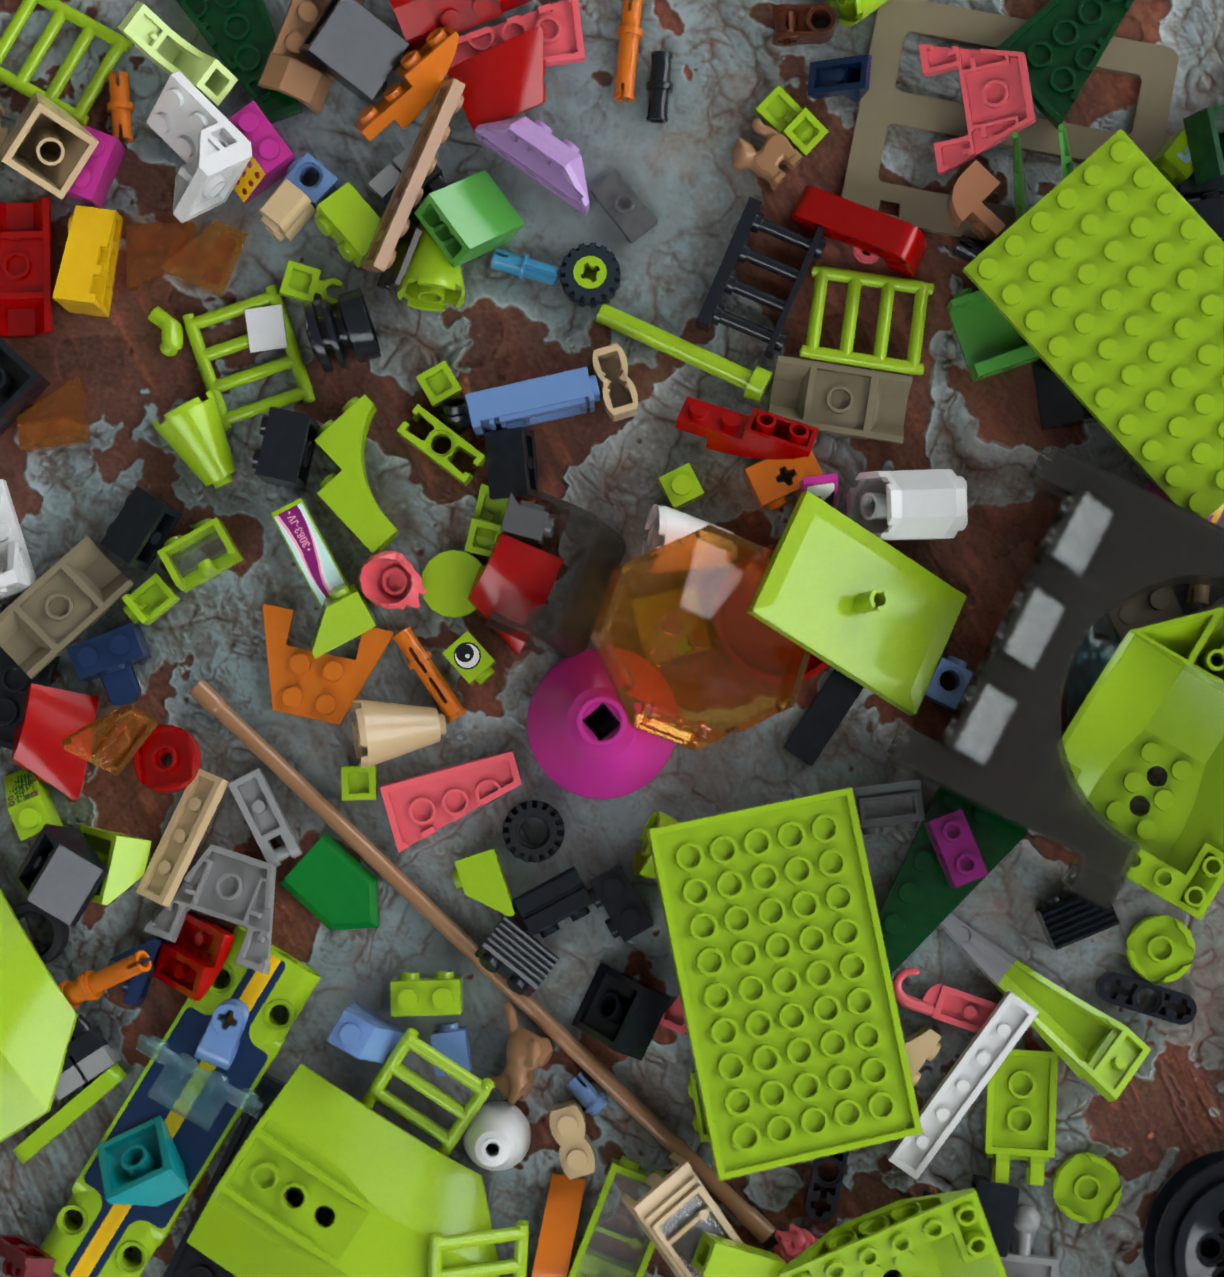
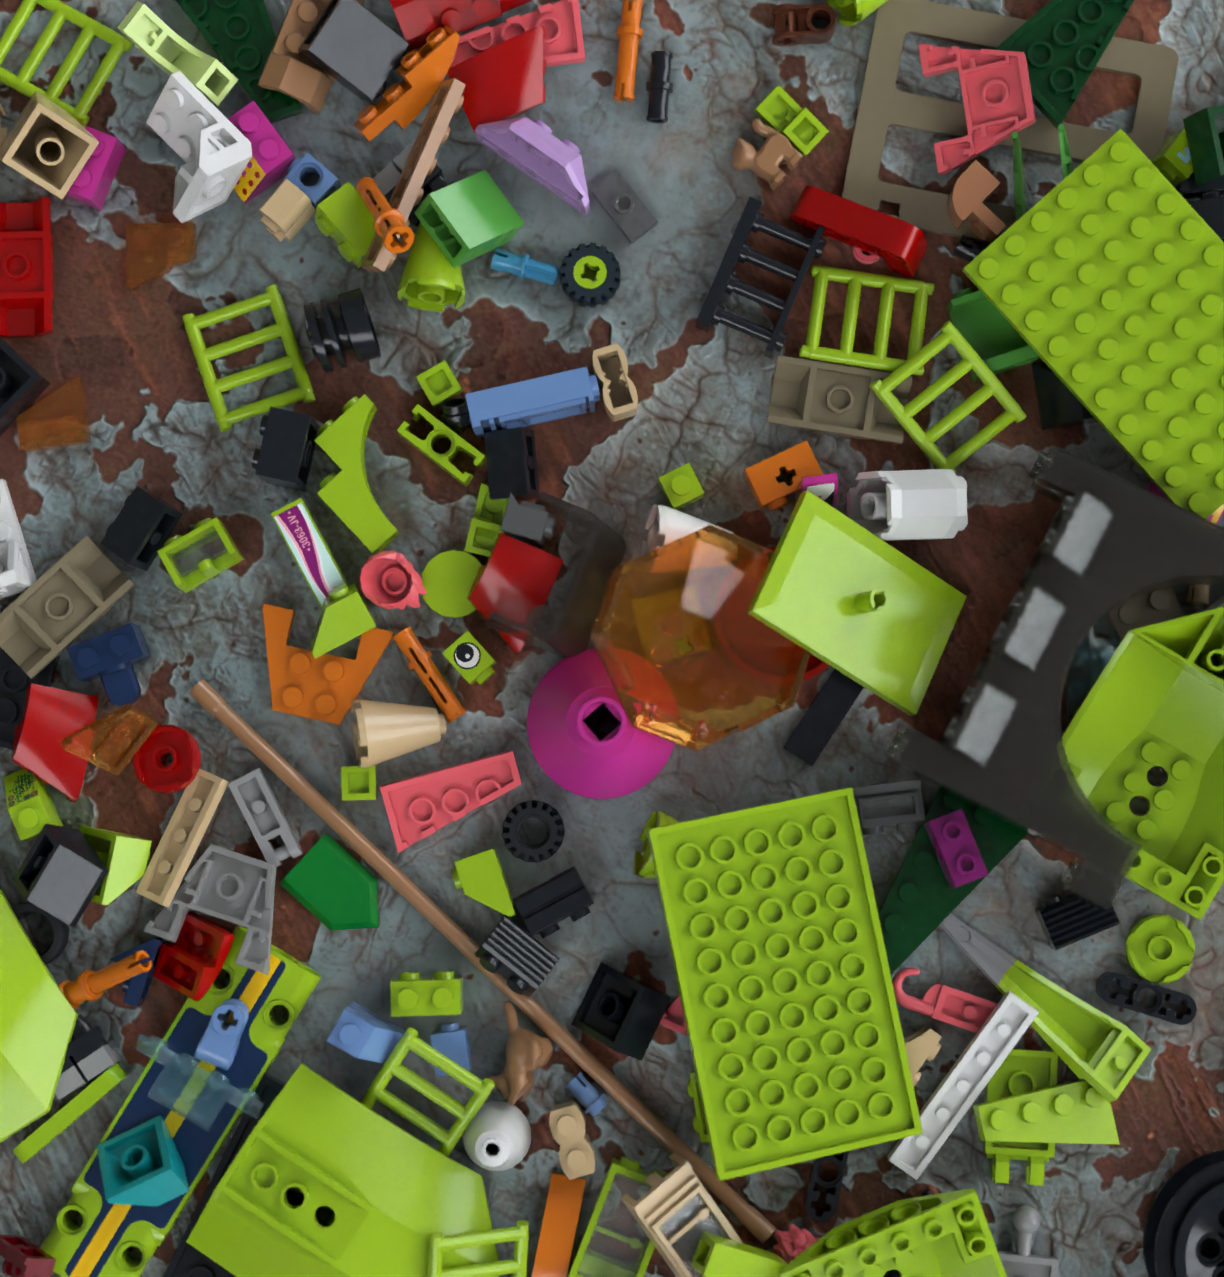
(89, 261): yellow wedge -> none
(120, 106): orange pin -> none
(150, 600): lime bracket -> none
(171, 331): lime arm -> none
(199, 439): lime cone -> none
(208, 258): clear orange wing -> none
(265, 328): white sticker -> none
(303, 282): lime plate -> none
(382, 217): none -> orange pin
(405, 249): dark brown piece -> none
(621, 903): black brick -> none
(751, 381): lime piece -> none
(752, 436): red slope -> none
(840, 77): dark blue slope -> none
(942, 697): medium blue brick -> none
(970, 360): none -> lime bar
(999, 1207): black panel -> none
(1053, 1114): none -> lime wing
(1086, 1187): lime tile -> none

